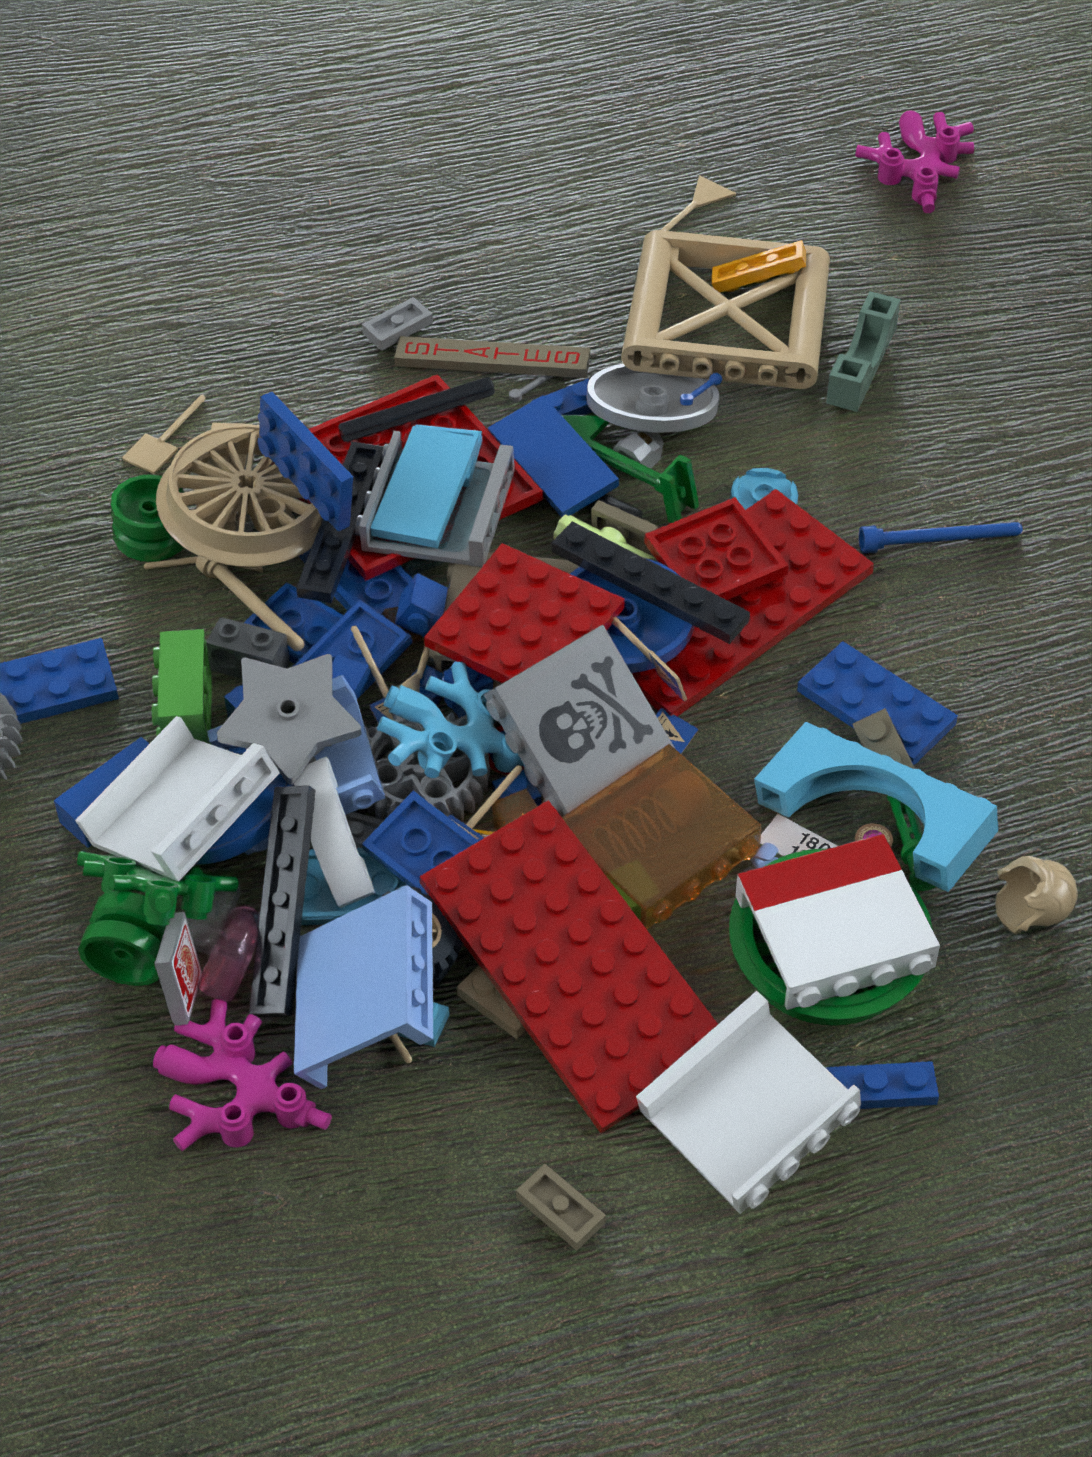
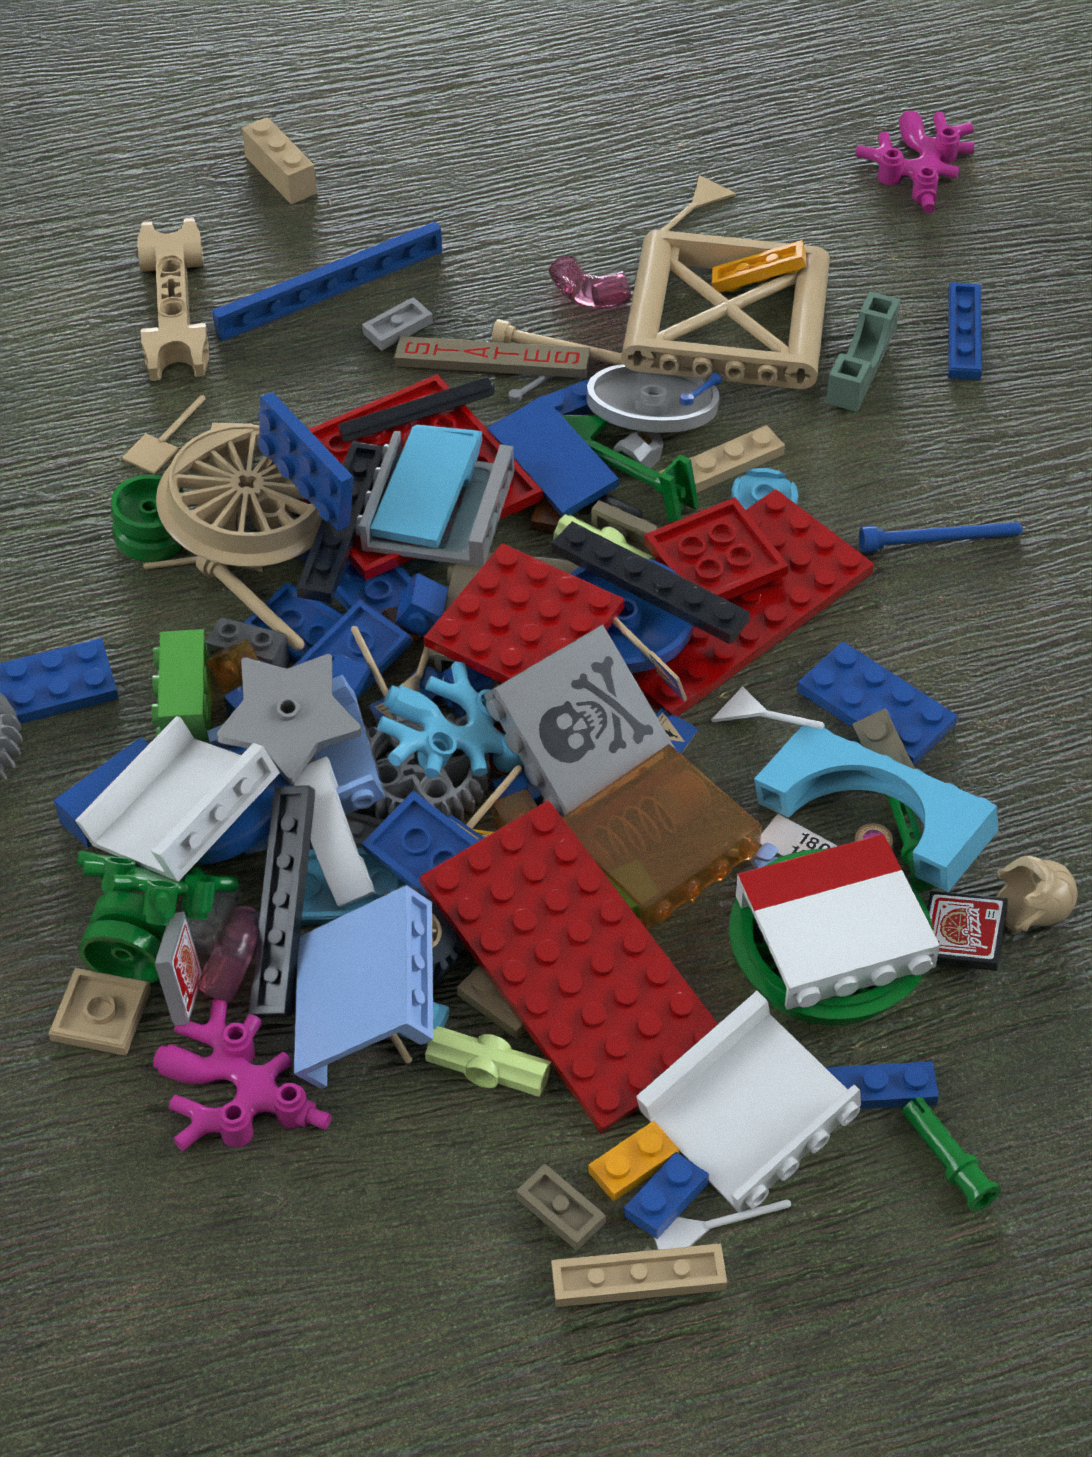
(100, 1011): none -> tan tile
(175, 337): none -> tan piece
(227, 664): none -> clear orange plate
(279, 160): none -> tan brick
(327, 281): none -> blue plate
(488, 1061): none -> yellowish green piece
(505, 332): none -> tan piece
(544, 517): none -> reddish brown tile
(587, 288): none -> clear pink cylinder
(632, 1161): none -> light orange plate
(638, 1275): none -> tan plate
(666, 1195): none -> blue plate
(686, 1232): none -> white piece
(735, 457): none -> tan plate
(745, 706): none -> white piece
(961, 1167): none -> green pin
(964, 331): none -> blue tile
(968, 929): none -> tile

